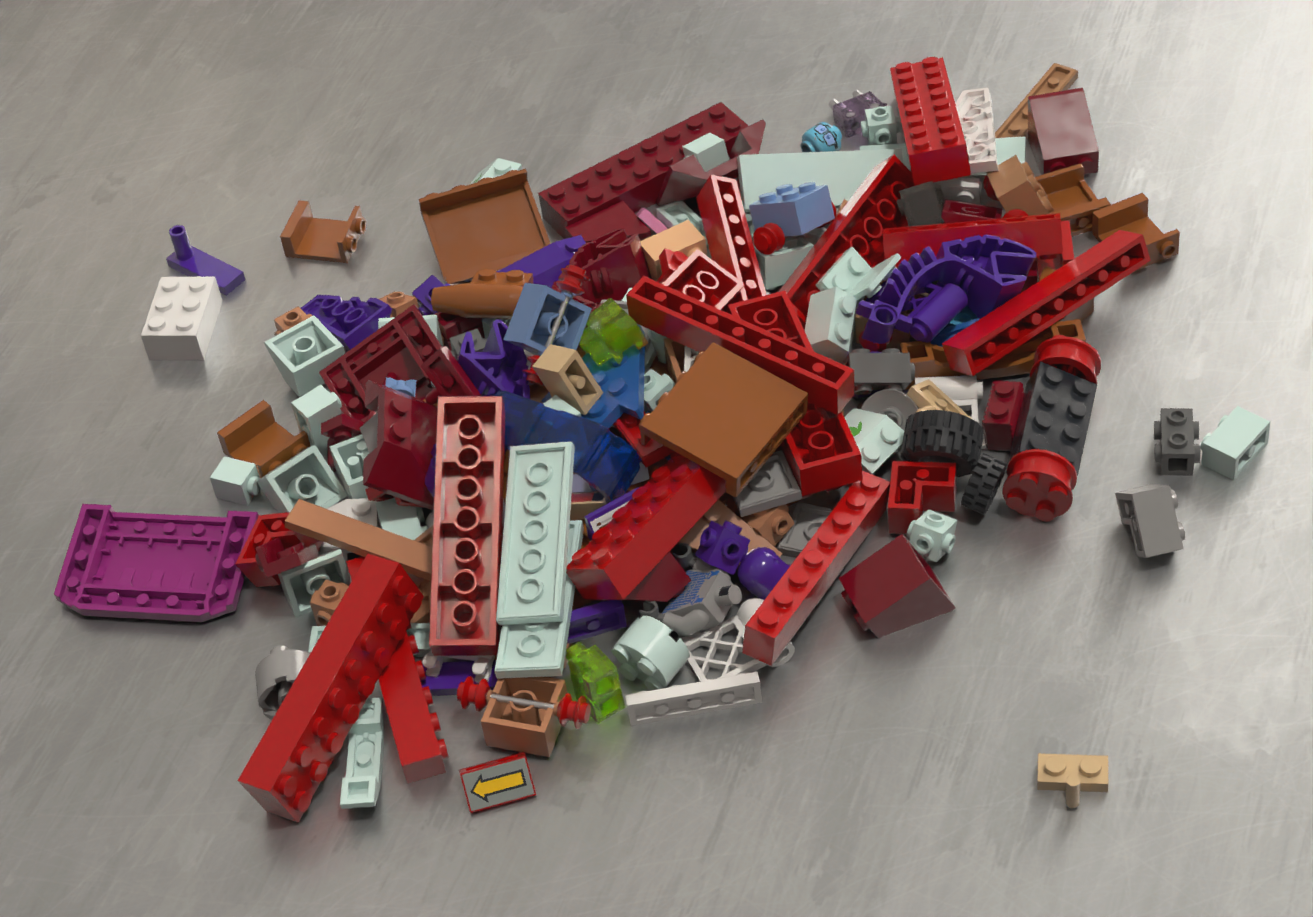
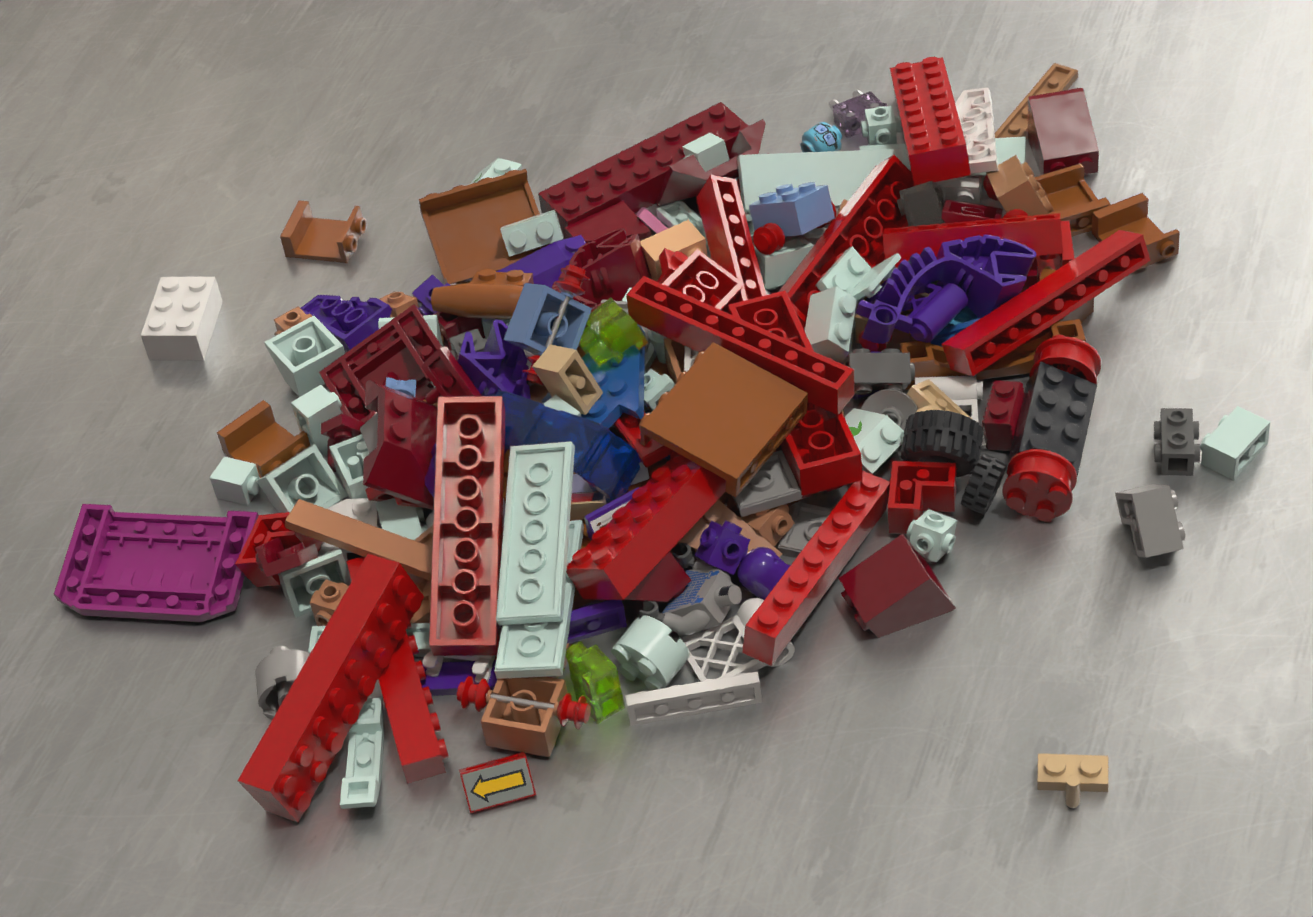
(197, 263): dark purple piece -> none
(531, 233): none -> light aqua brick

